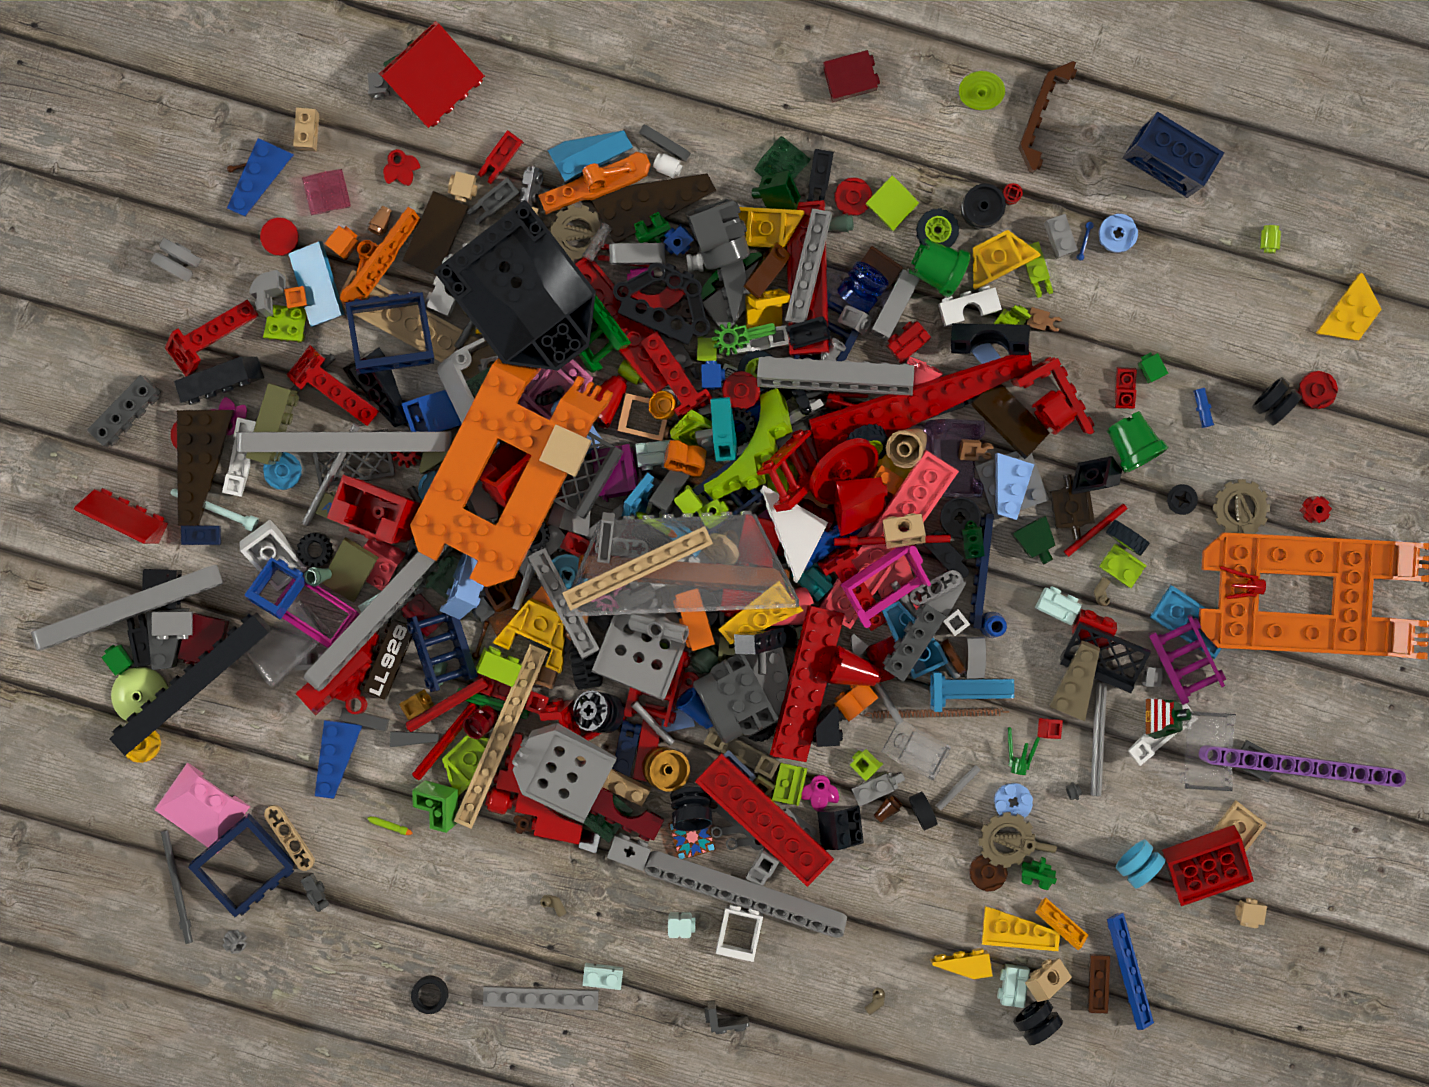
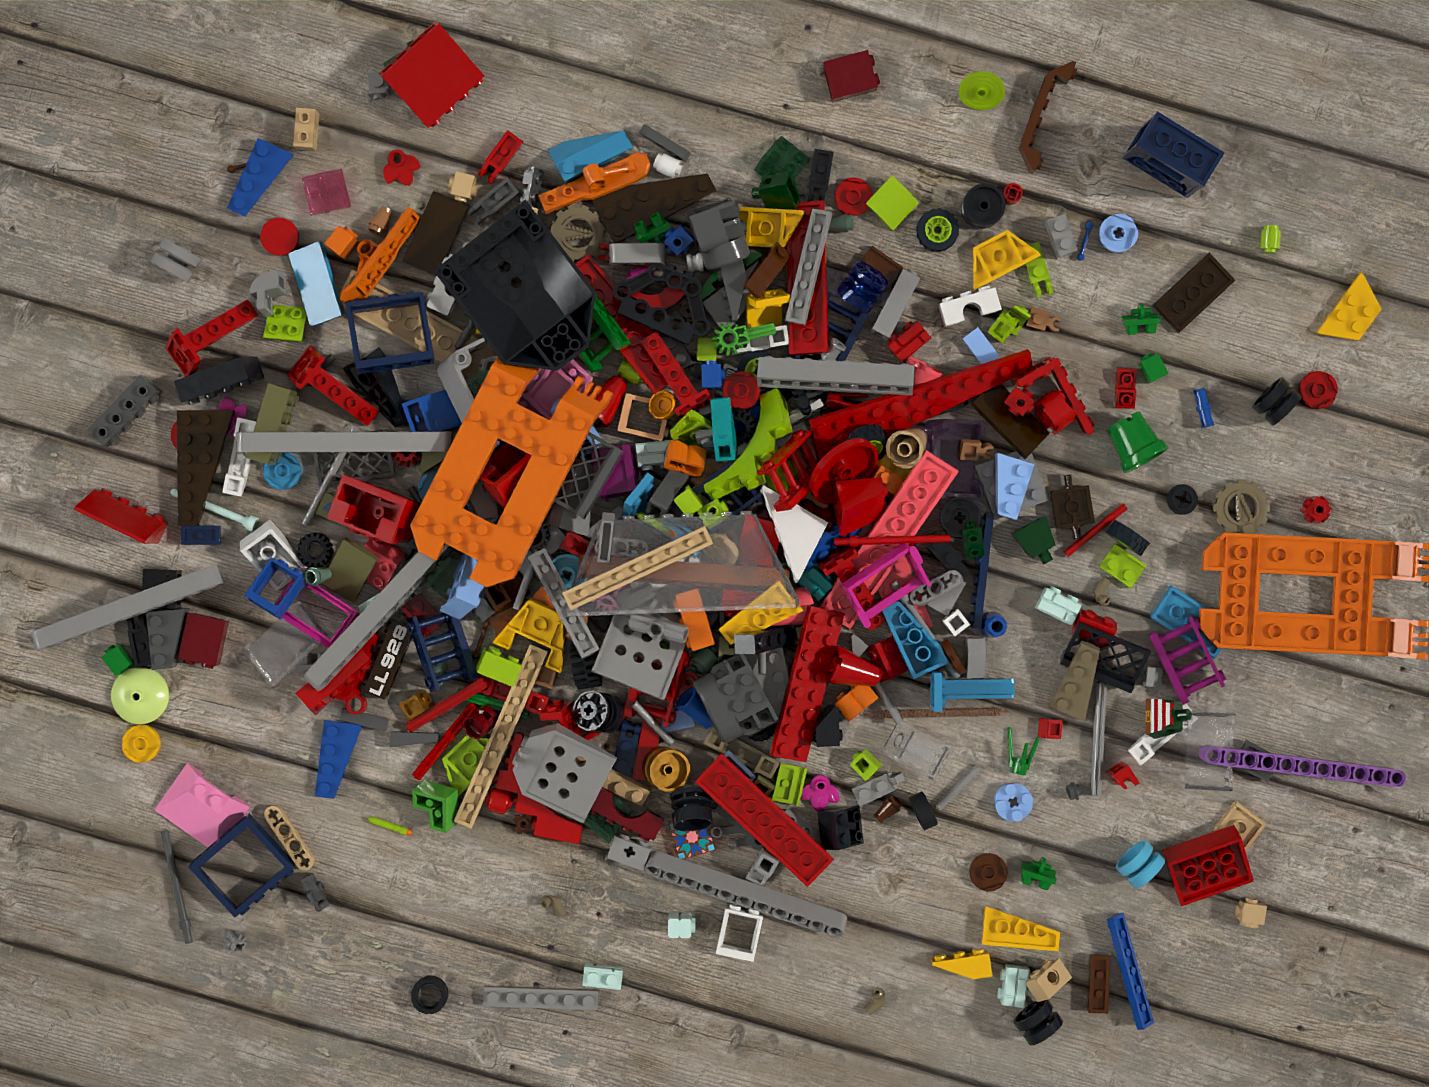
(172, 624): light grey brick -> none
(190, 684): black brick -> none
(295, 297): orange tile -> none
(550, 395): black gear -> none
(565, 450): tan tile -> none
(589, 841): slope -> none
(597, 242): clear pin -> none
(721, 1026): dark grey bracket -> none
(808, 332): black hinge -> none
(855, 319): light grey bracket -> none
(897, 538): tan brick -> none
(914, 641): dark grey brick -> none
(940, 266): green piece -> none
(1010, 336): black arch -> none
(1017, 394): none -> red brick
(1021, 843): dark tan bar -> none
(1061, 923): light orange tile -> none
(1096, 475): black slope -> none
(1121, 773): none -> red hinge
(1143, 318): none -> green hips
(1193, 292): none -> dark brown tile
(1253, 586): red plant -> none

